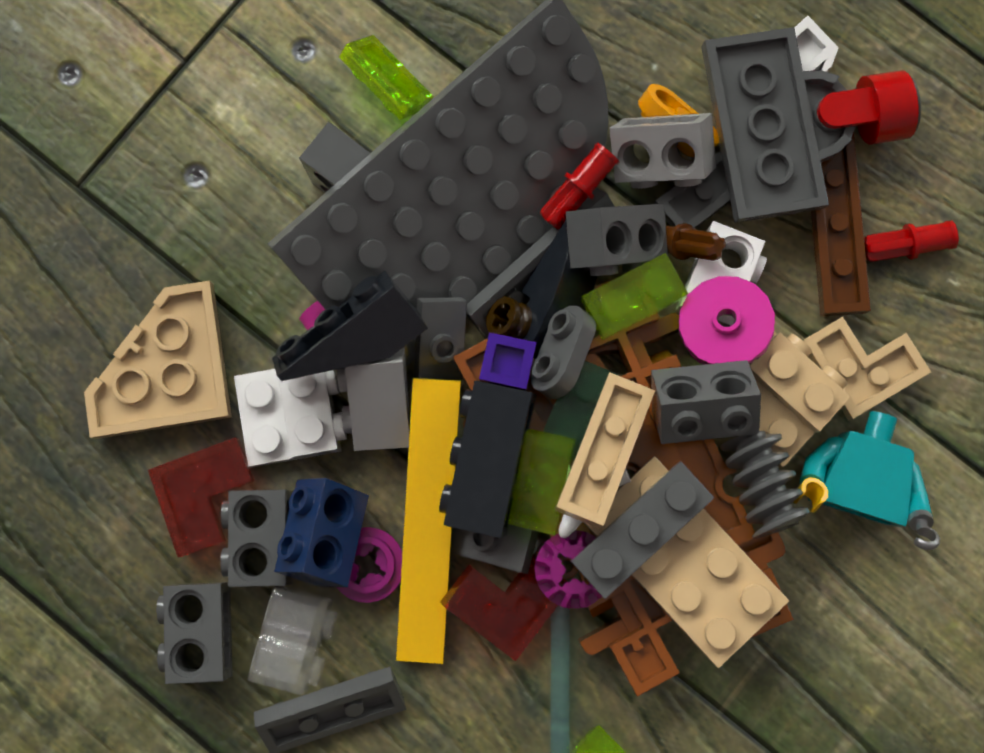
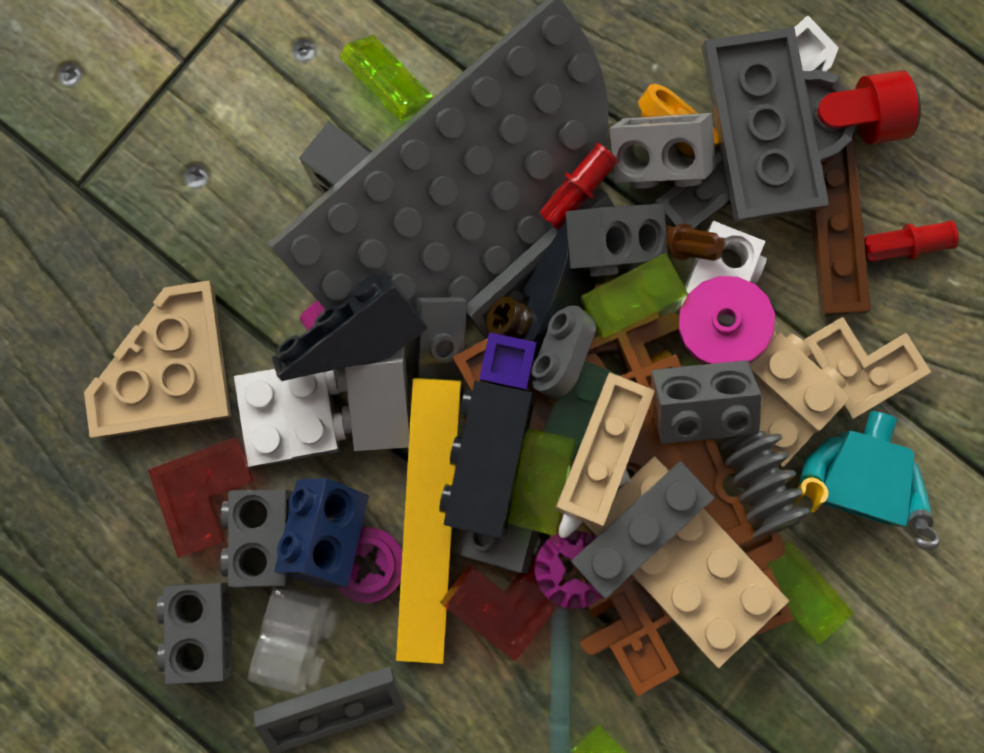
(810, 597): none -> clear neon green plate

